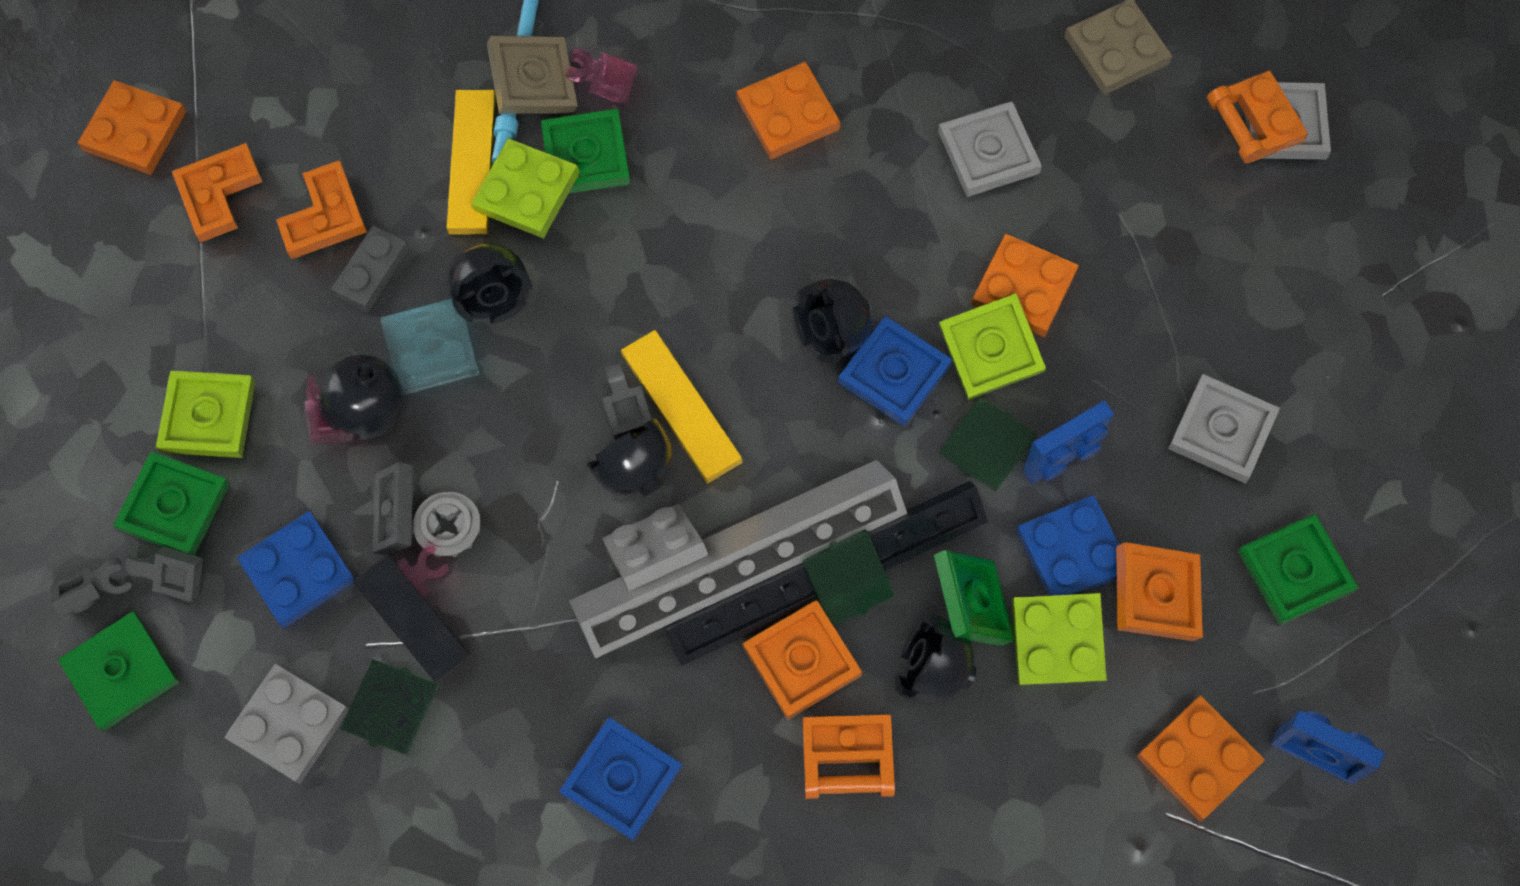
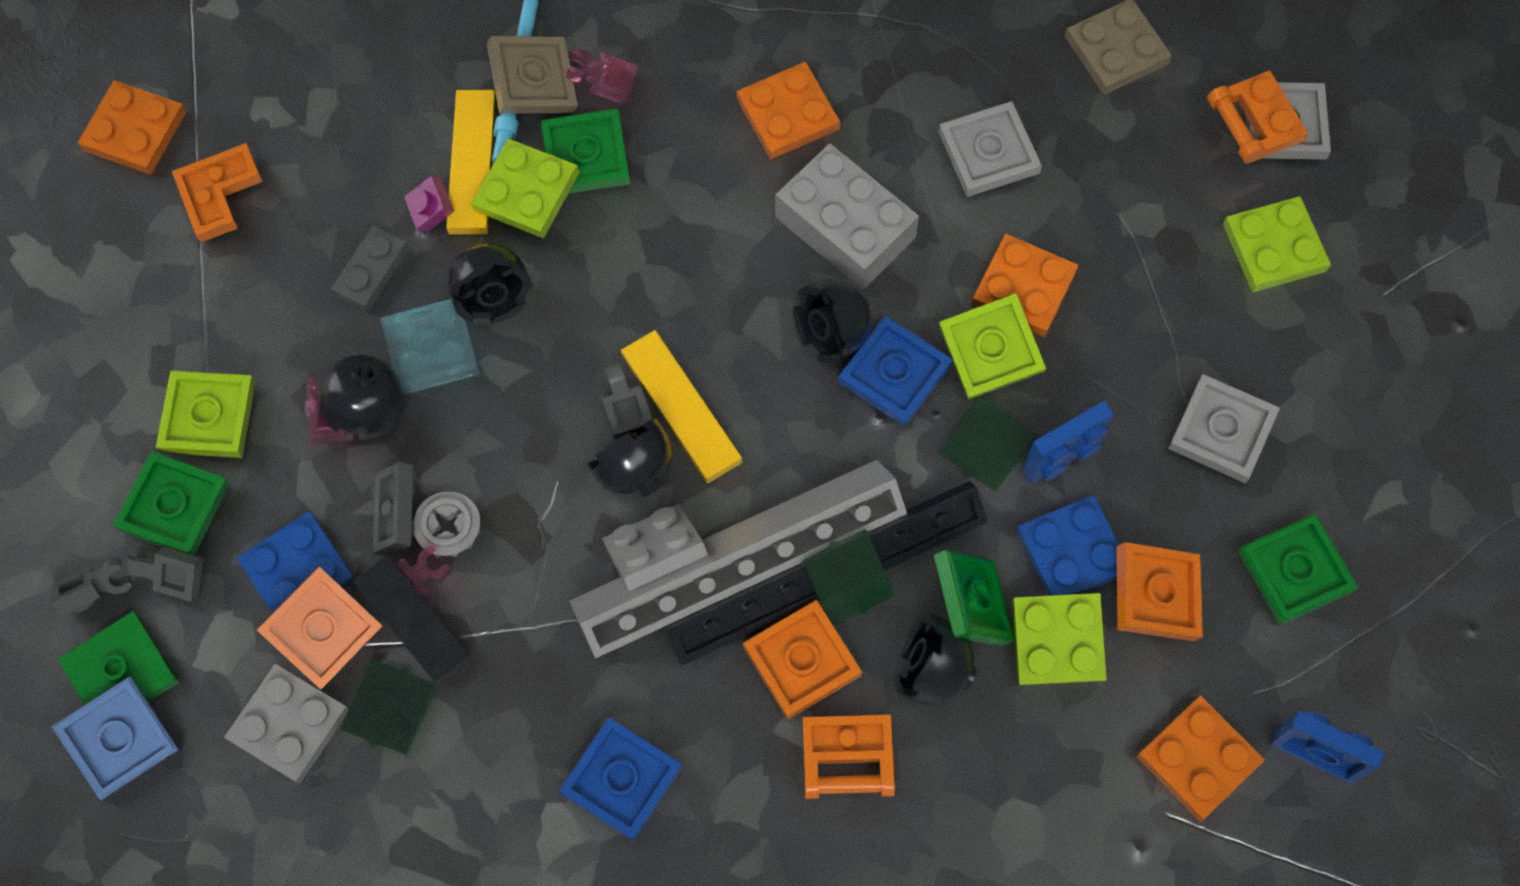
(115, 738): none -> medium blue tile
(319, 627): none -> orange plate
(329, 220): orange plate -> none
(429, 204): none -> magenta plate
(846, 216): none -> light grey brick
(1276, 244): none -> lime plate

